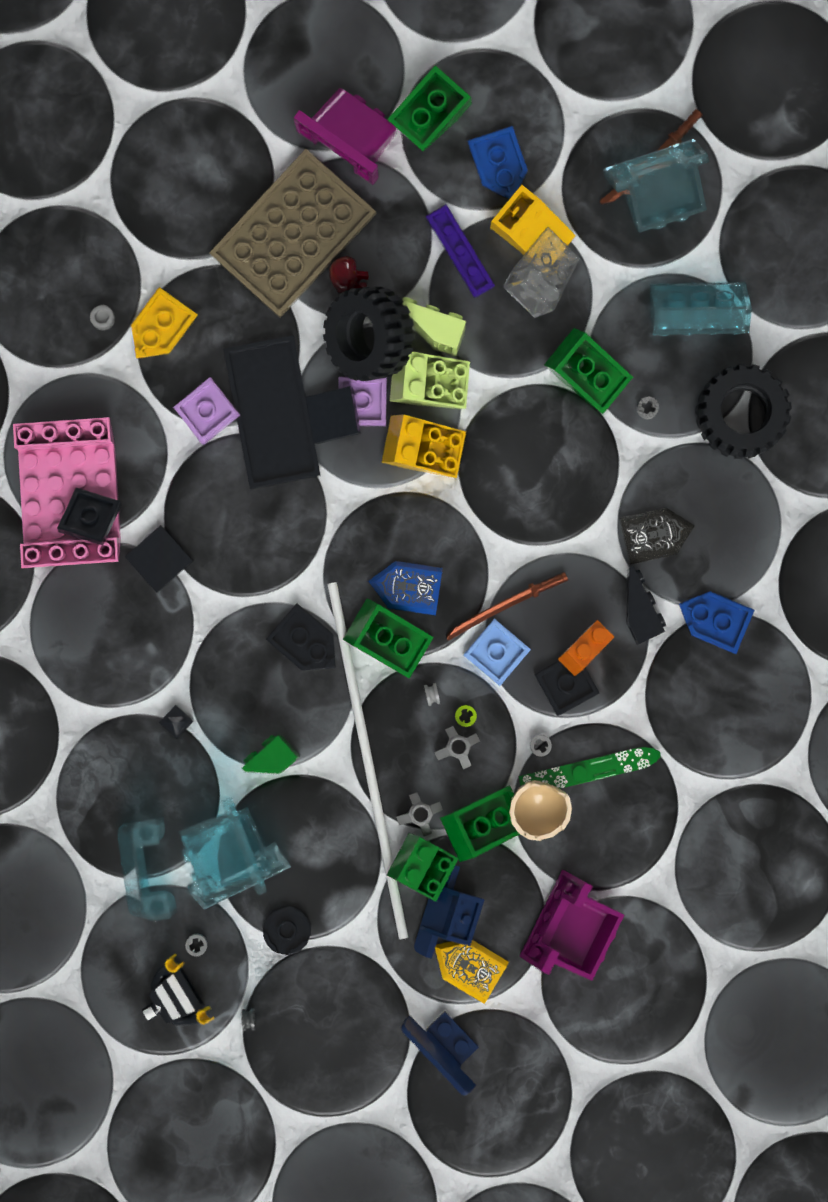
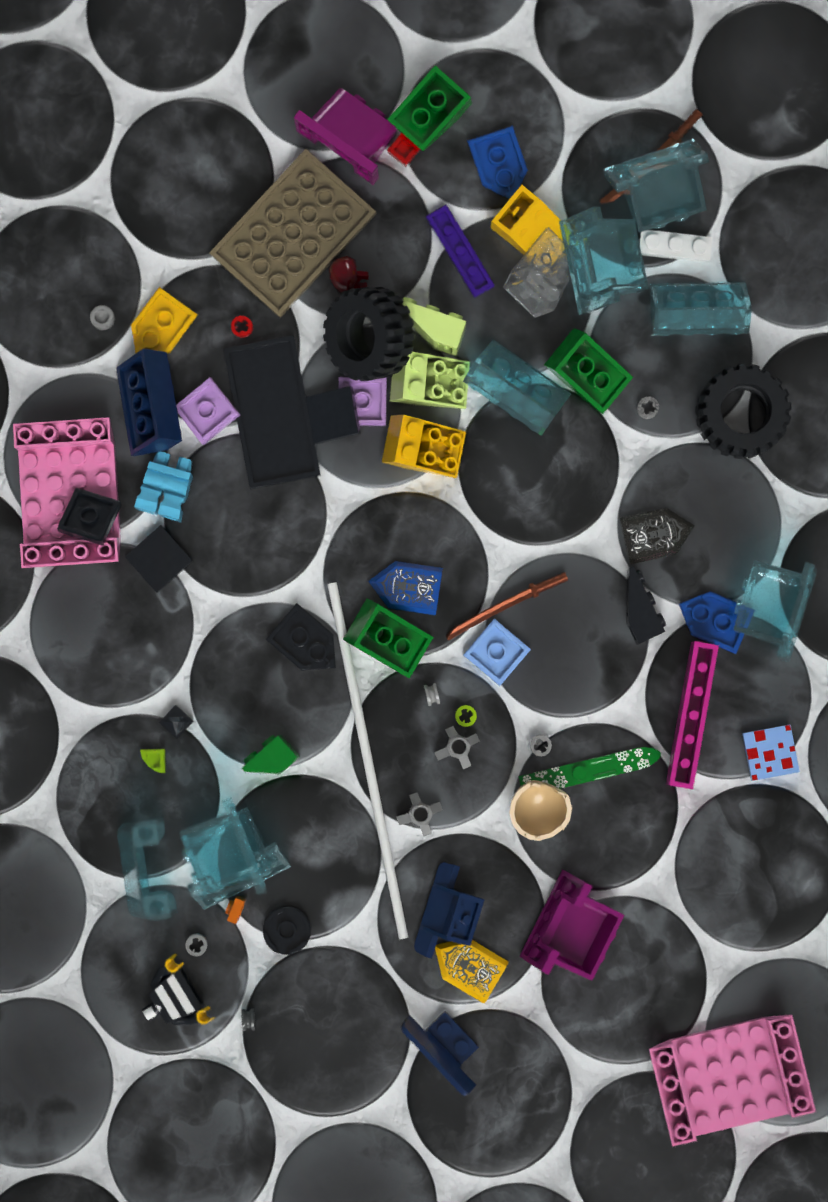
(148, 402): none -> dark blue slope
(155, 759): none -> lime tile
(165, 481): none -> medium azure hips
(235, 909): none -> orange plate
(241, 319): none -> red bush
(403, 150): none -> red plate
(422, 866): green slope -> none
(481, 824): green slope -> none
(516, 387): none -> clear light blue slope
(564, 689): black tile -> none
(586, 648): orange brick -> none
(602, 259): none -> clear light blue windscreen
(675, 245): none -> white plate
(692, 715): none -> dark pink brick
(731, 1077): none -> bright pink slope
(770, 752): none -> light blue tile
(774, 605): none -> clear light blue windscreen

